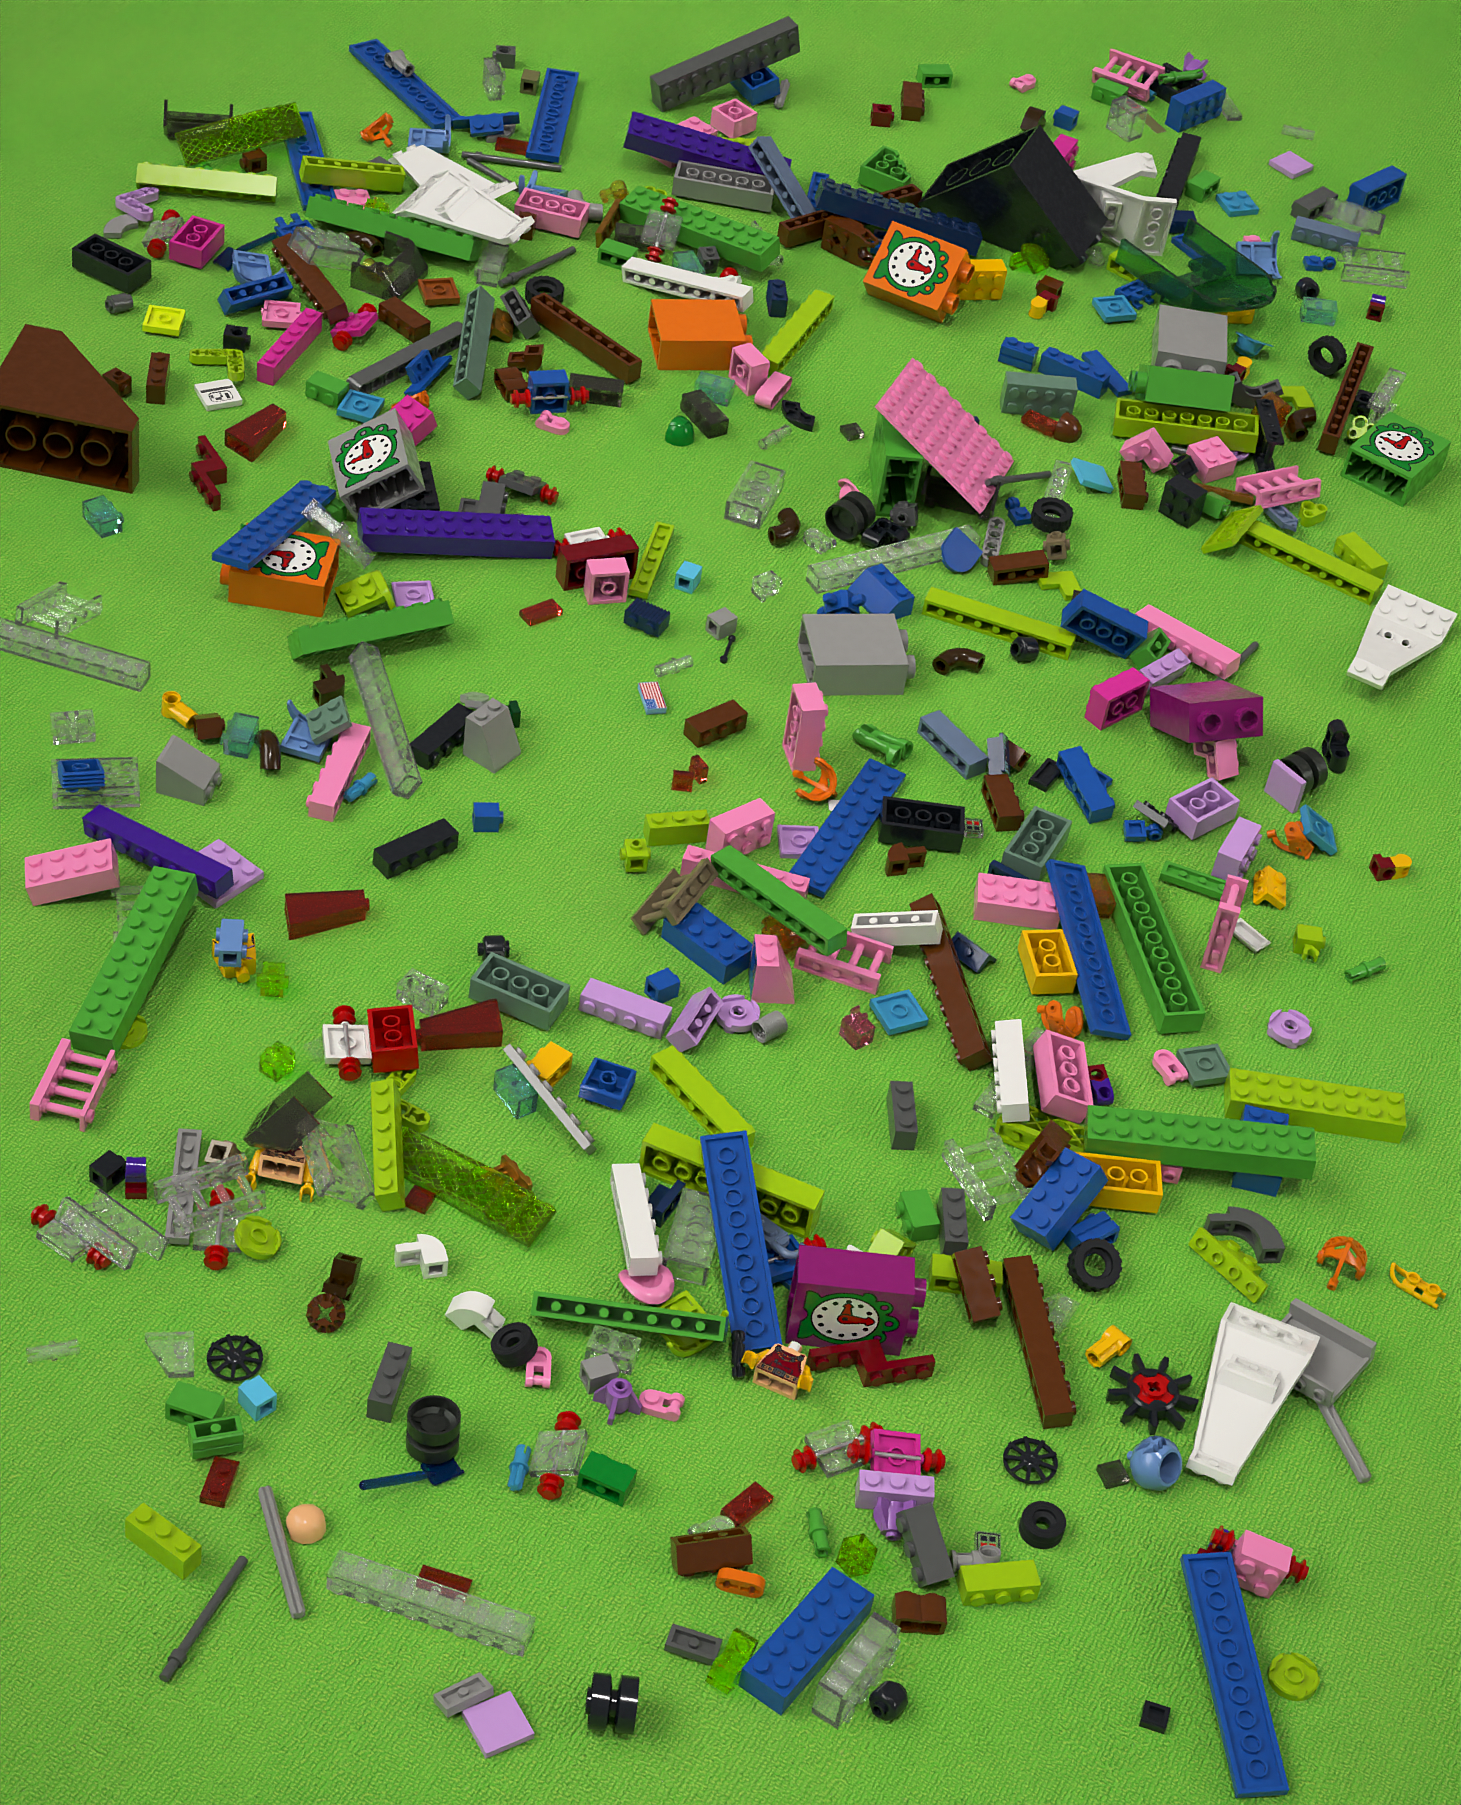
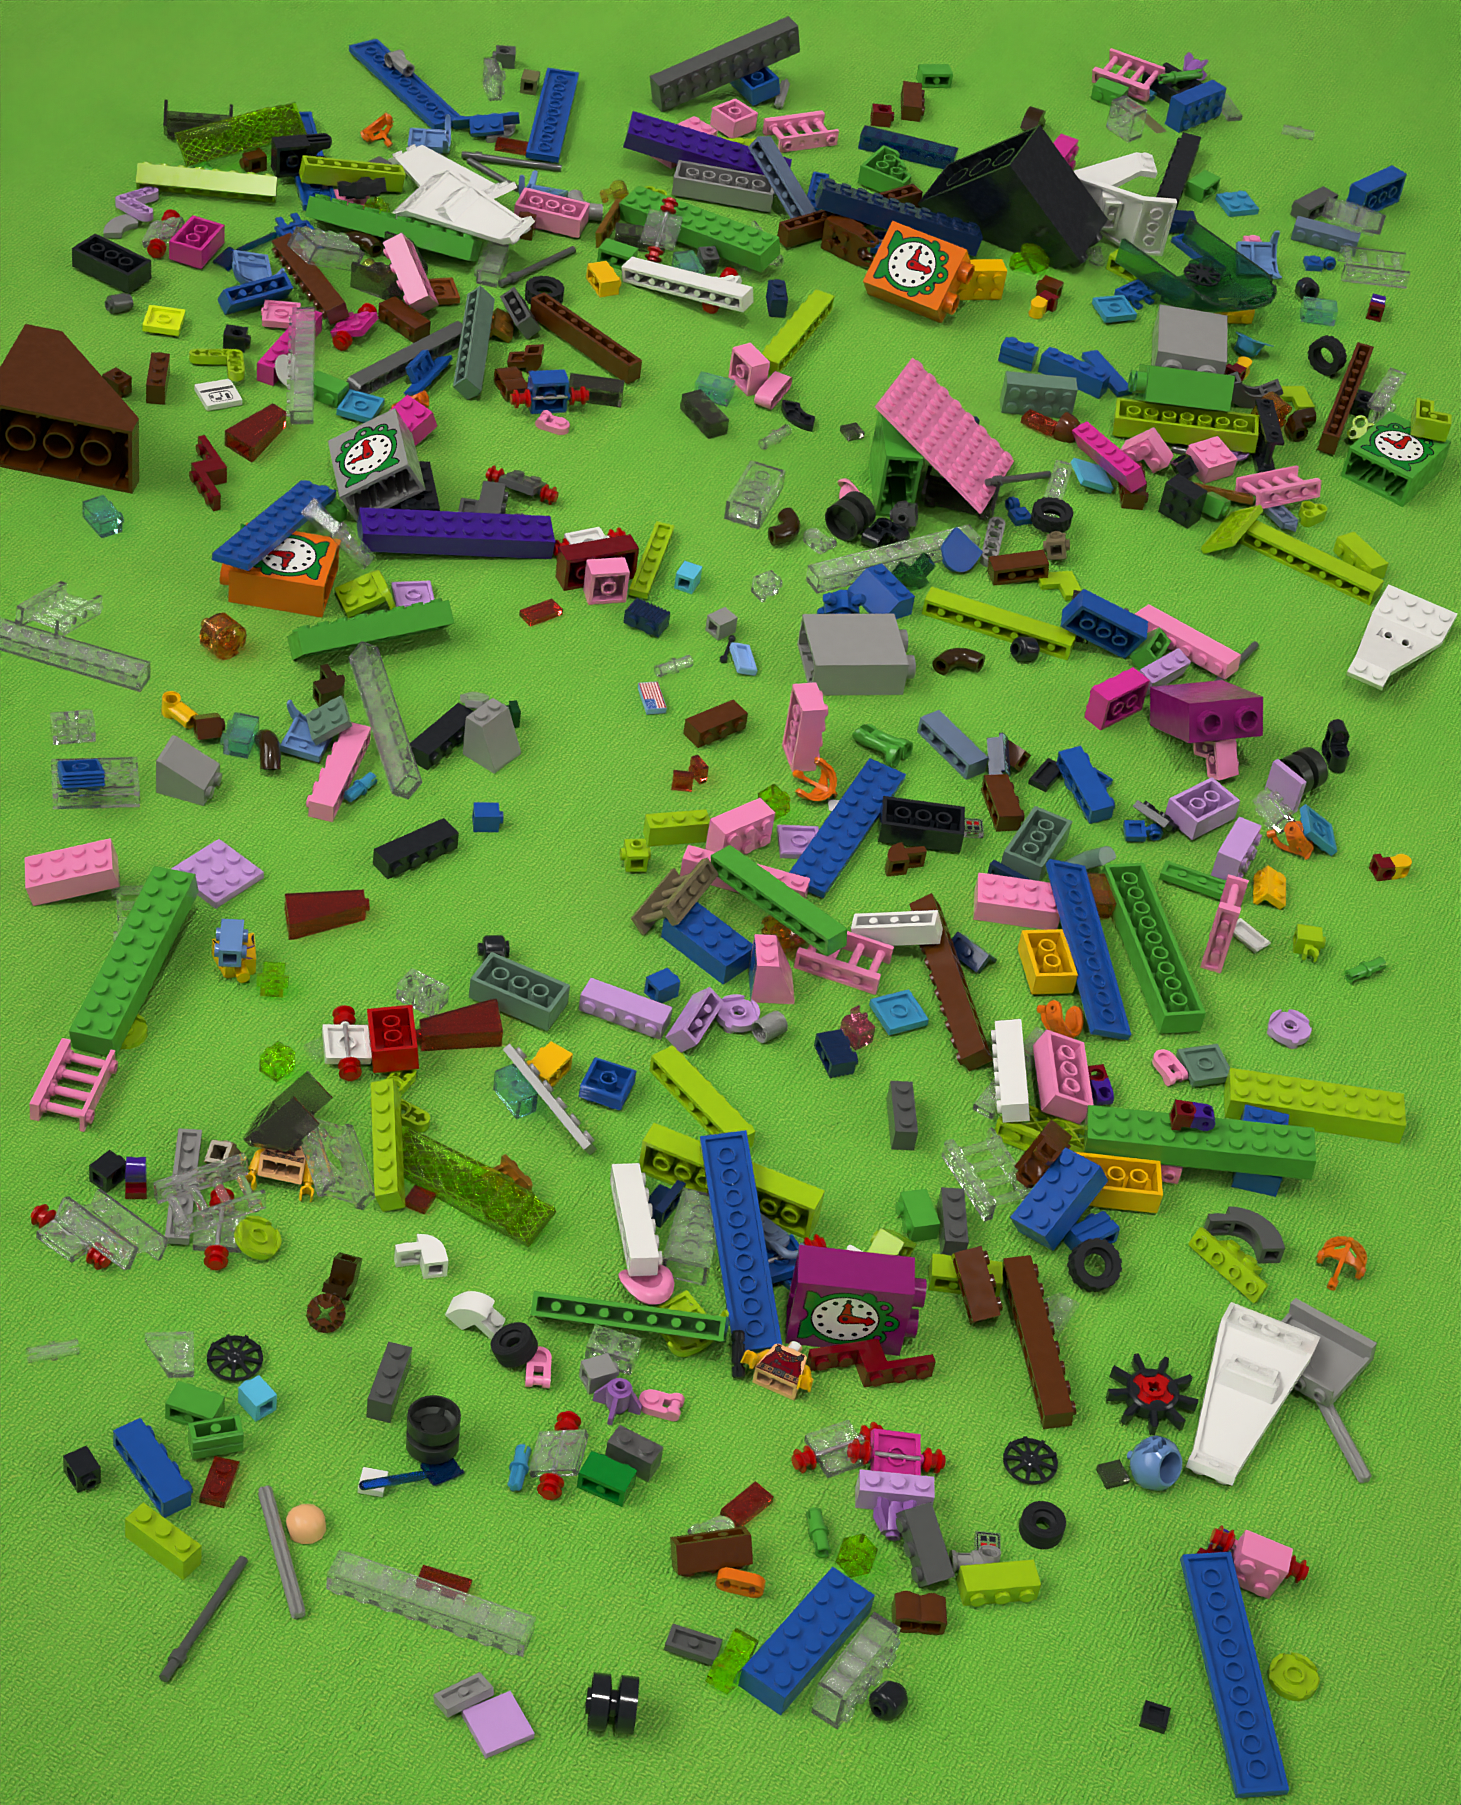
(82, 1469): none -> black brick
(152, 1467): none -> blue brick
(157, 850): dark purple brick -> none
(222, 635): none -> clear orange brick
(281, 368): none -> white sticker
(288, 152): none -> black brick
(302, 365): none -> clear brick
(363, 187): none -> black brick
(369, 1473): none -> white tile
(410, 273): none -> bright pink brick
(603, 279): none -> yellow brick
(635, 1451): none -> flat silver brick
(680, 432): green helmet -> none
(695, 333): orange brick -> none
(743, 658): none -> light blue tile
(776, 799): none -> clear neon green brick
(800, 122): none -> bright pink fence
(835, 1053): none -> dark blue brick
(909, 147): none -> brick
(914, 576): none -> clear green brick
(1023, 83): bright pink plate -> none
(1065, 118): blue brick -> none
(1094, 857): none -> sand green brick
(1109, 456): none -> dark pink brick
(1111, 1343): yellow piece -> none
(1191, 1115): none -> leg
(1202, 275): none -> black wheel
(1271, 807): none -> clear brick
(1291, 165): lavender tile -> none
(1412, 1281): yellow piece -> none
(1429, 423): none -> lime brick

